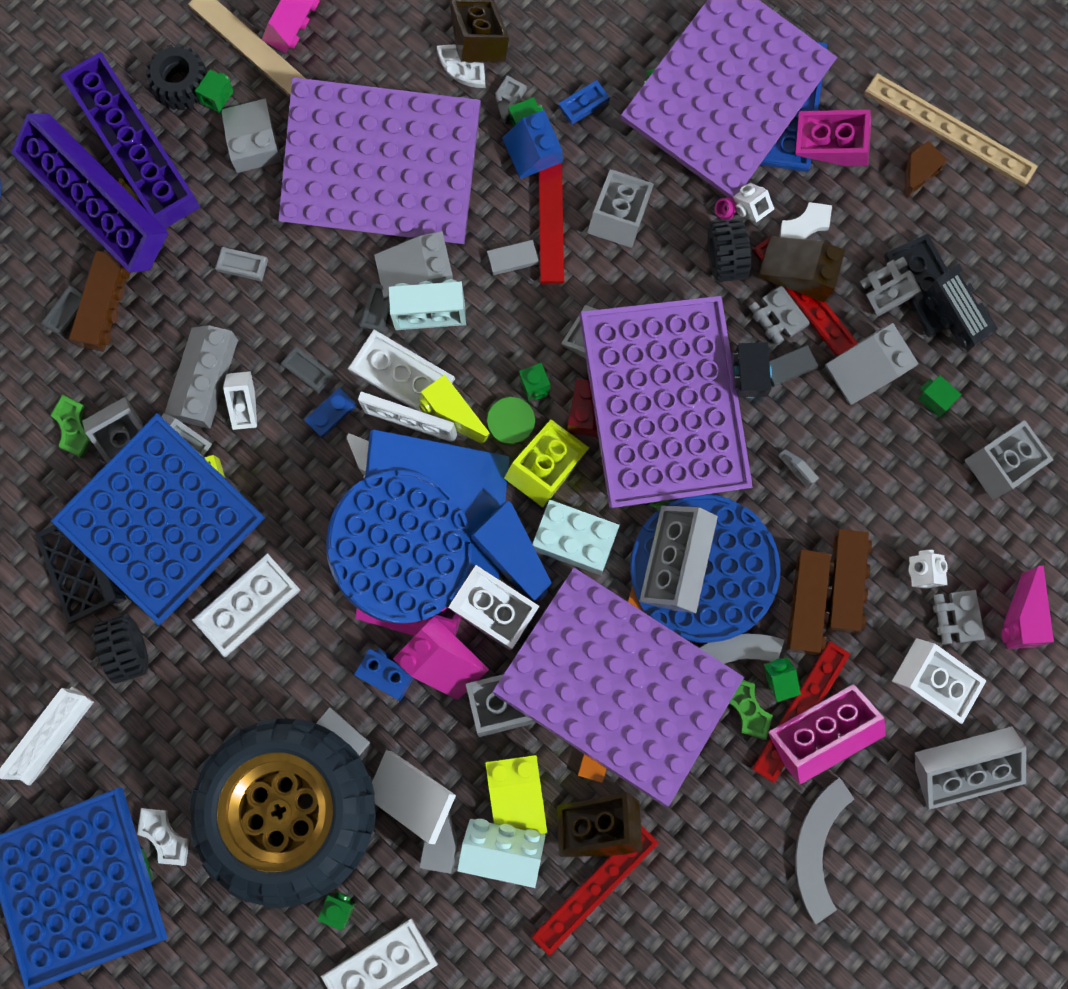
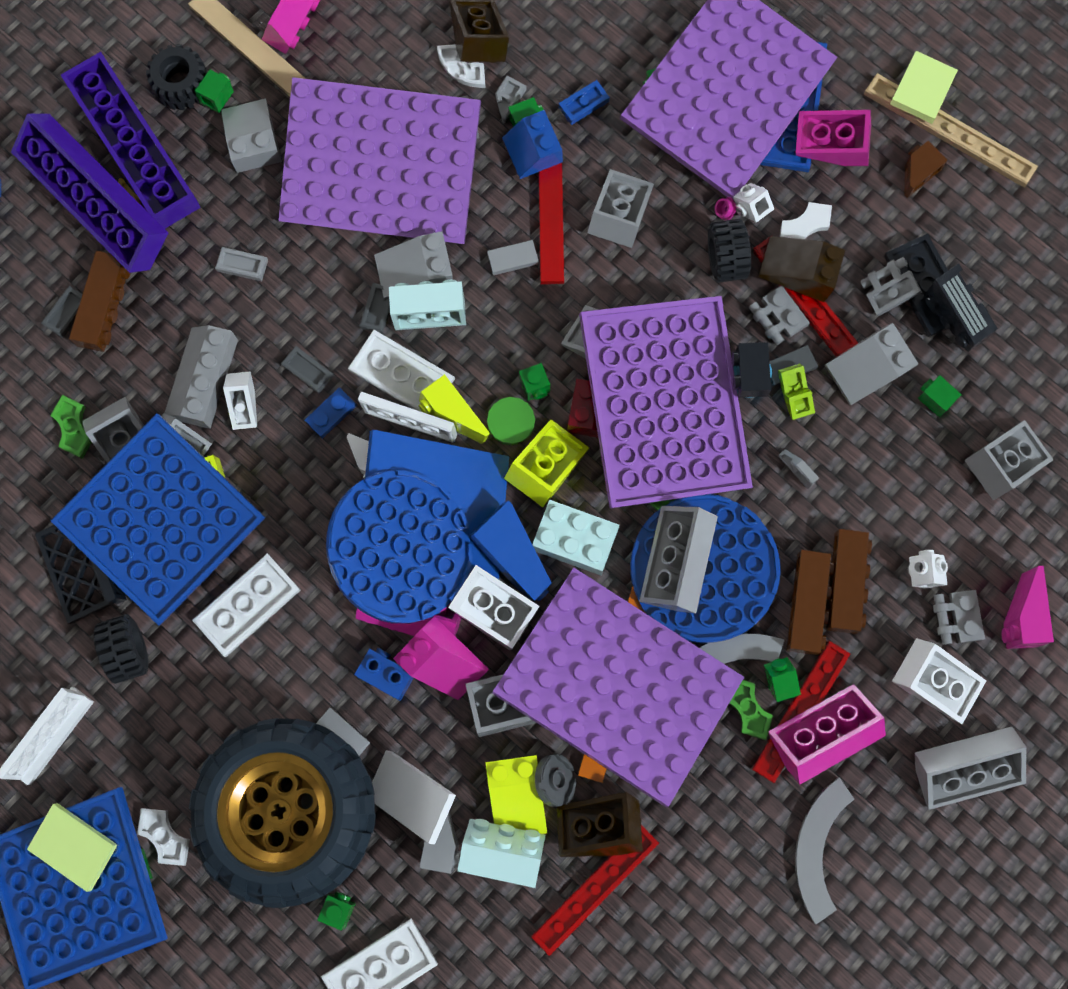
(72, 847): none -> yellowish green tile
(555, 780): none -> dark grey tile
(795, 391): none -> lime slope
(923, 87): none -> yellowish green tile

